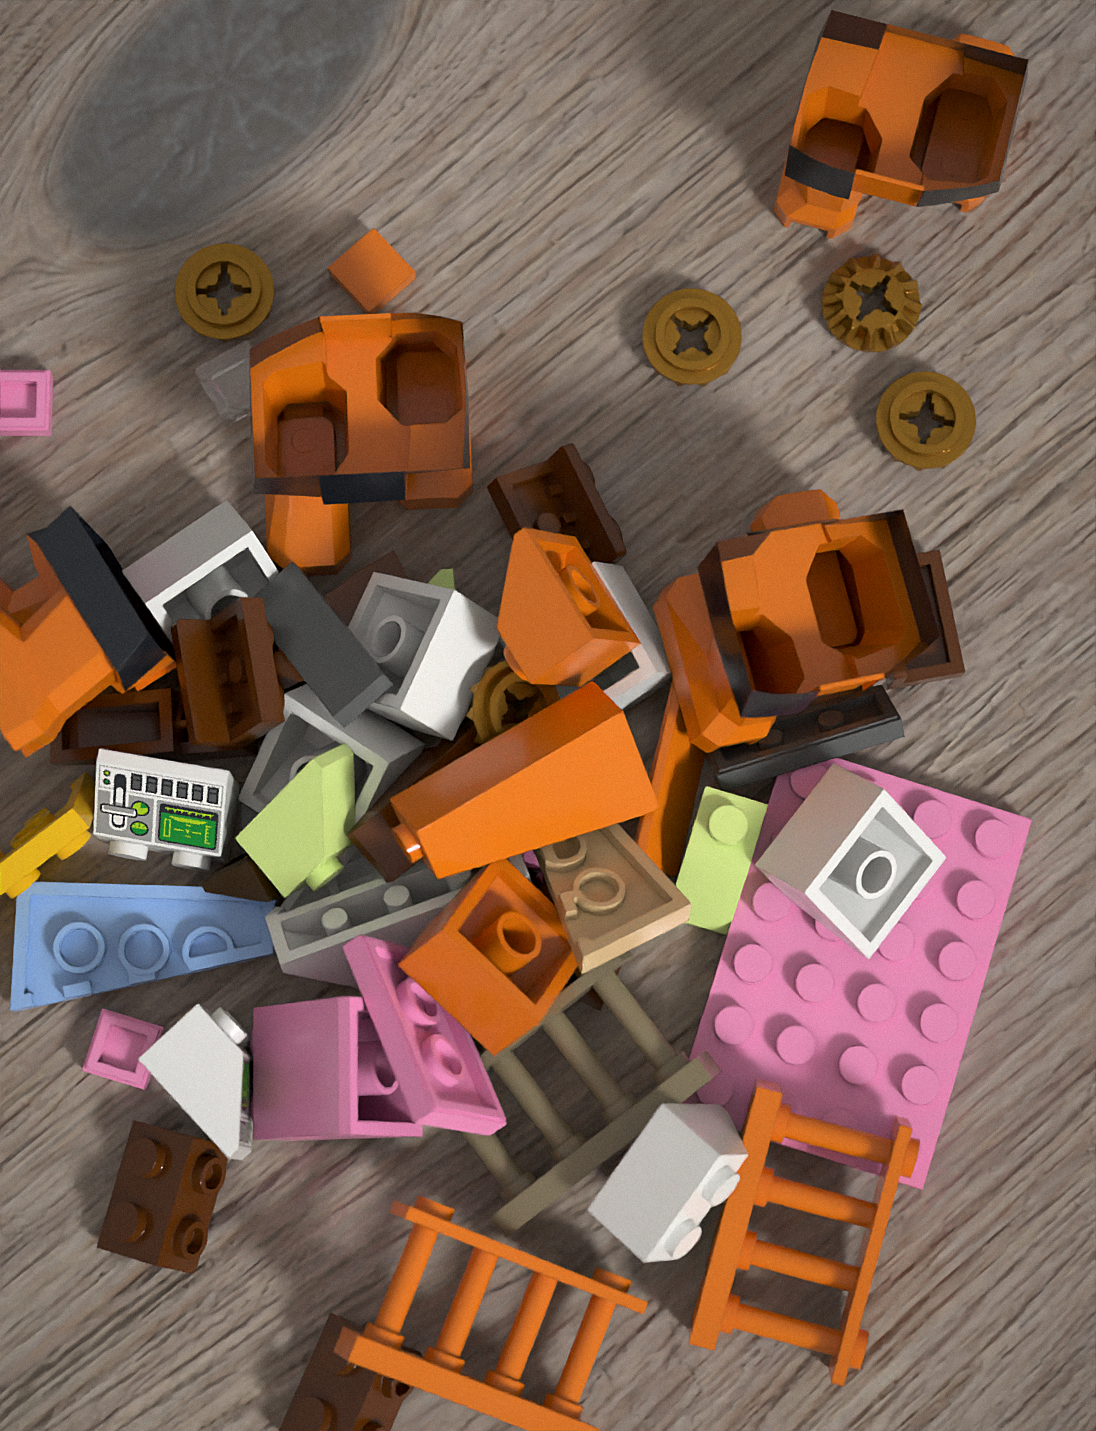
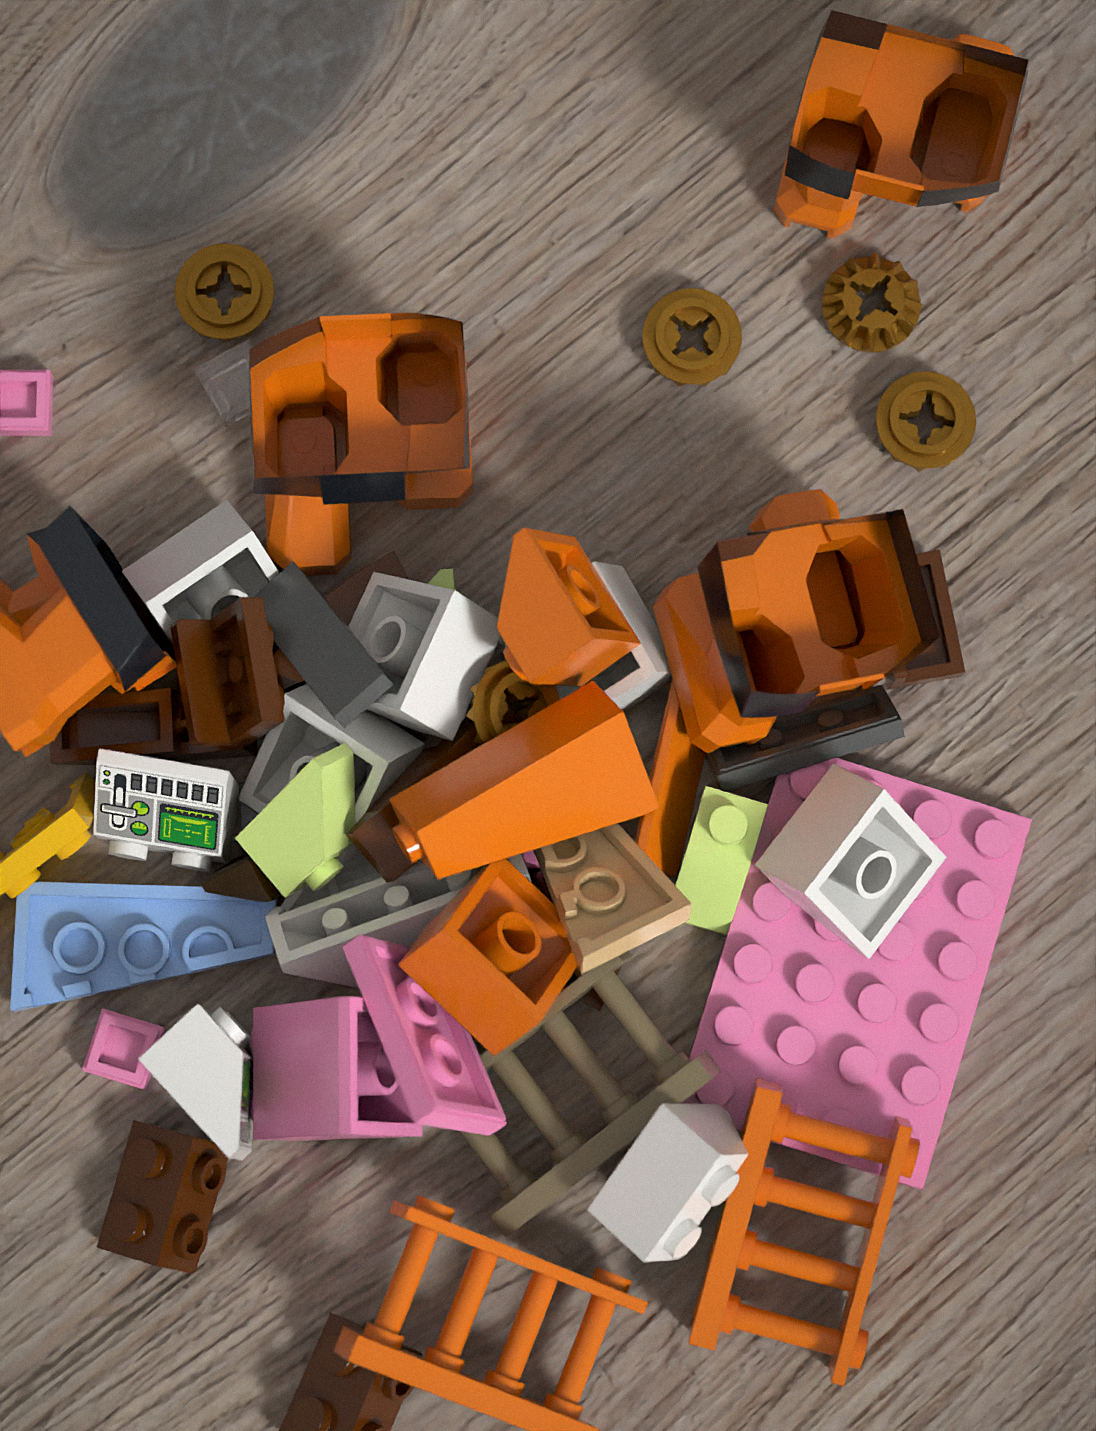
(371, 272): orange tile -> none
(561, 500): reddish brown bracket -> none

